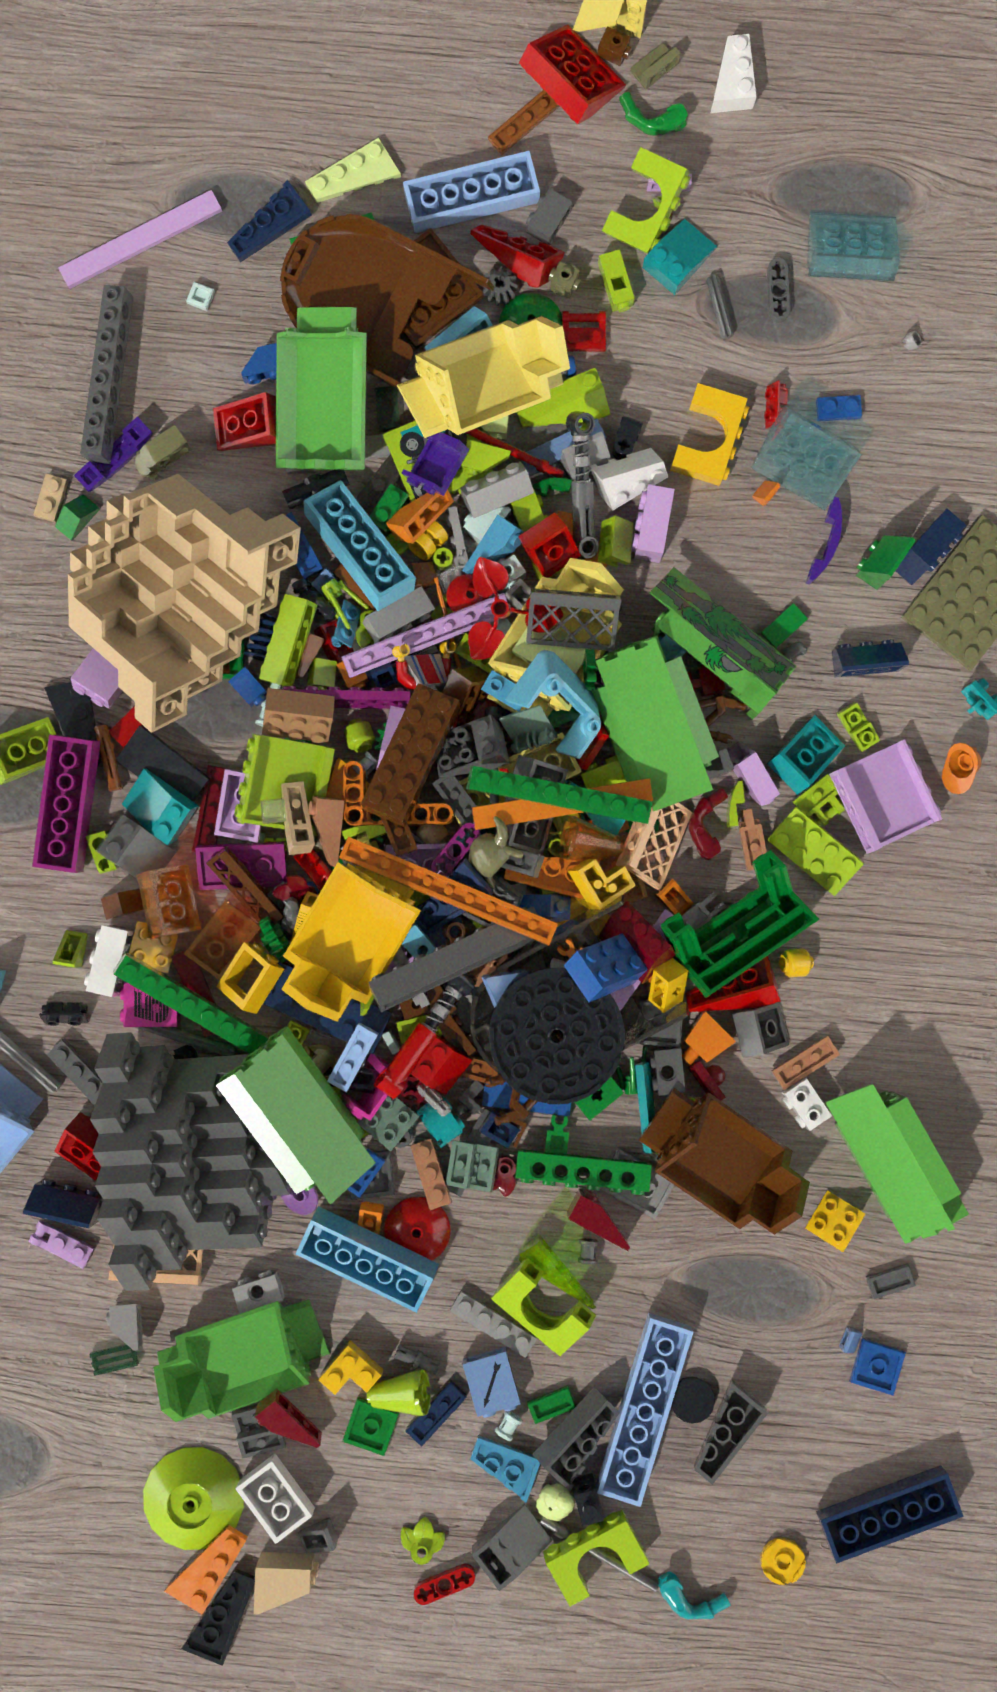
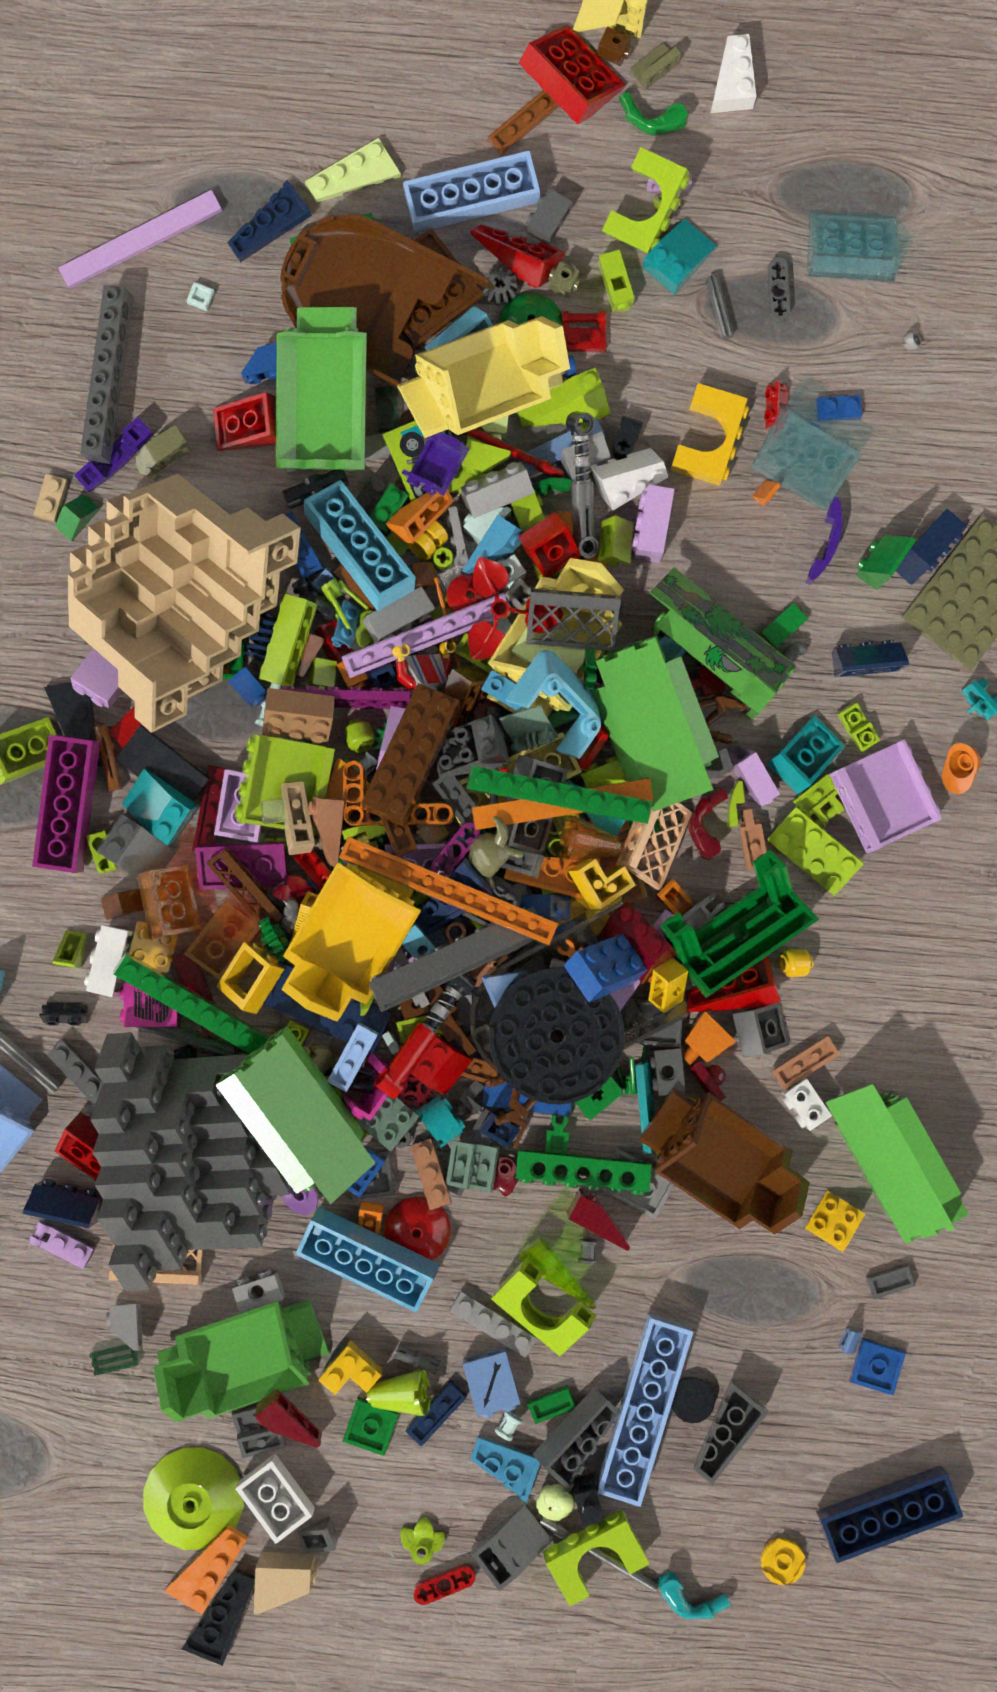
(434, 1099): light grey axle -> none

